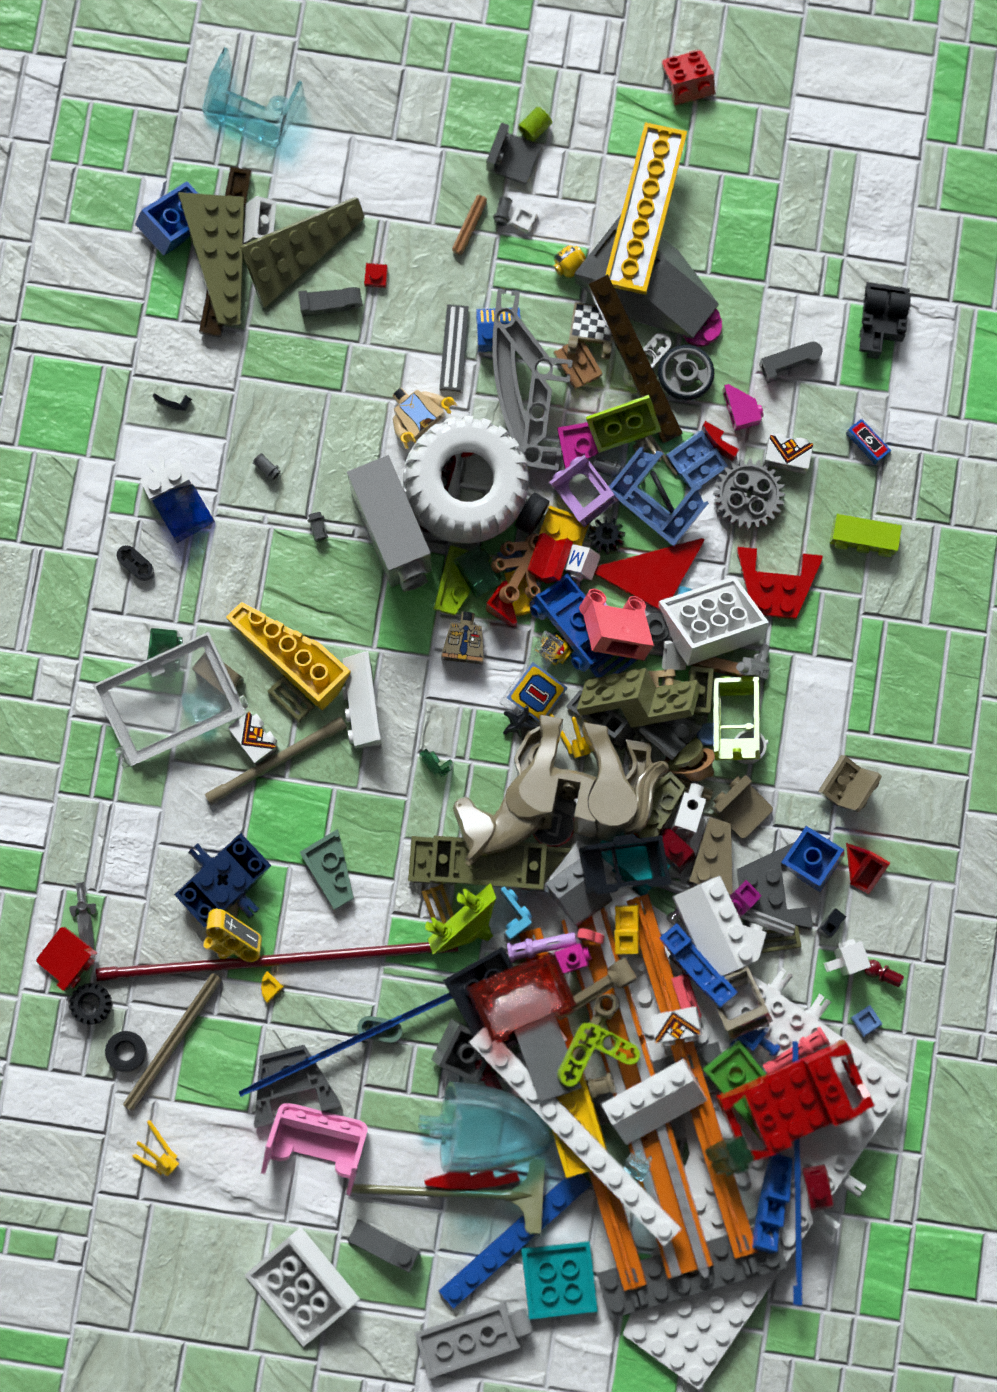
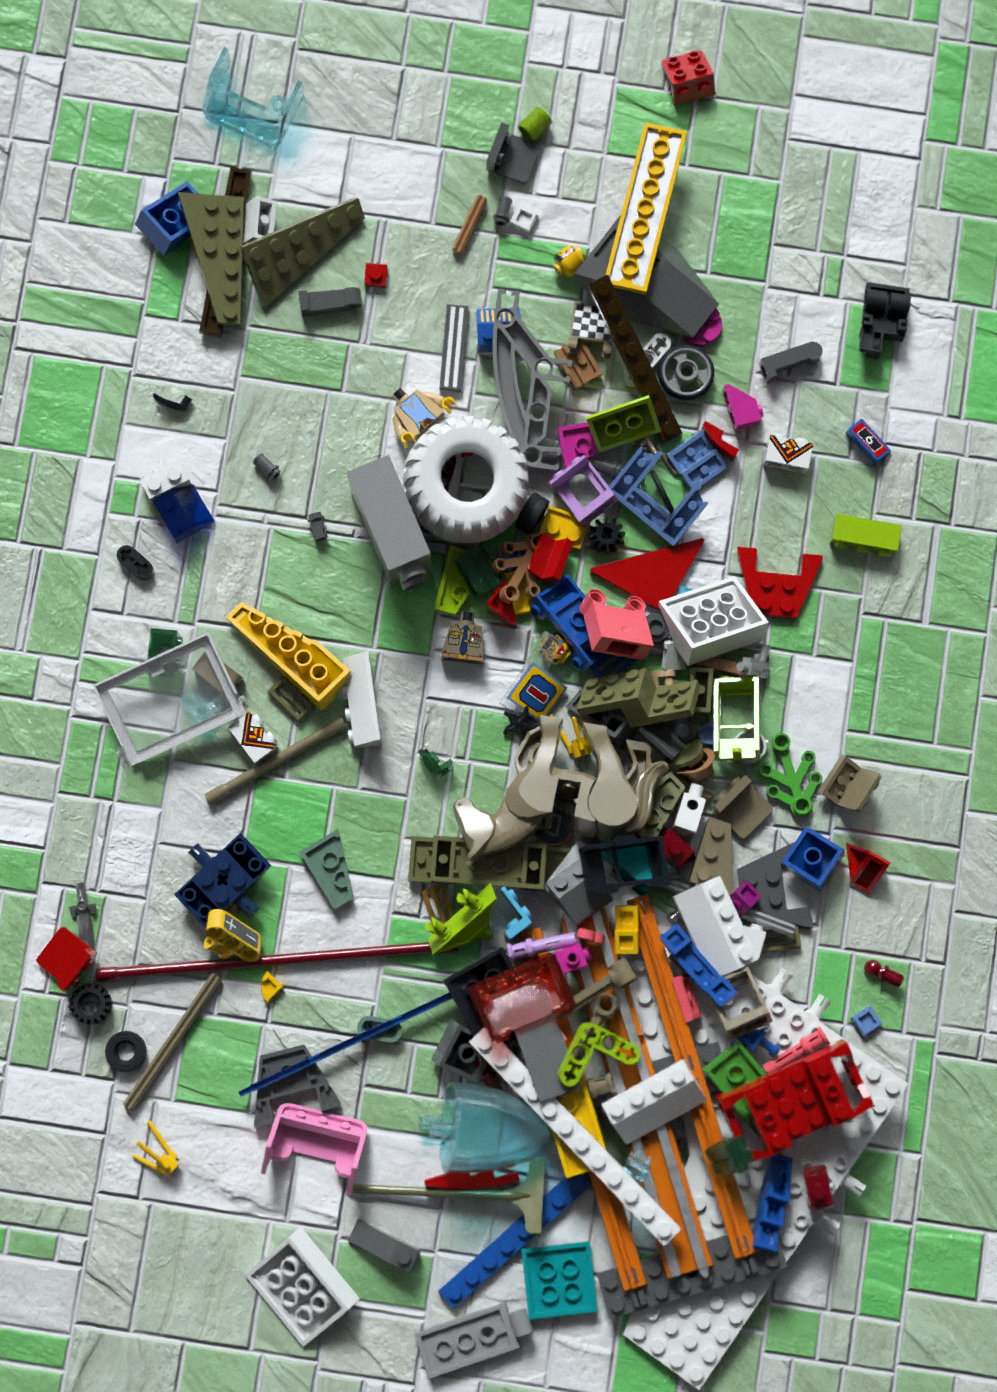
(581, 562): white brick -> none
(676, 1025): brick -> none
(753, 474): light grey gear -> none
(791, 778): none -> bright green plant
(797, 1290): blue piece -> none
(831, 923): black piece -> none
(849, 958): white brick -> none

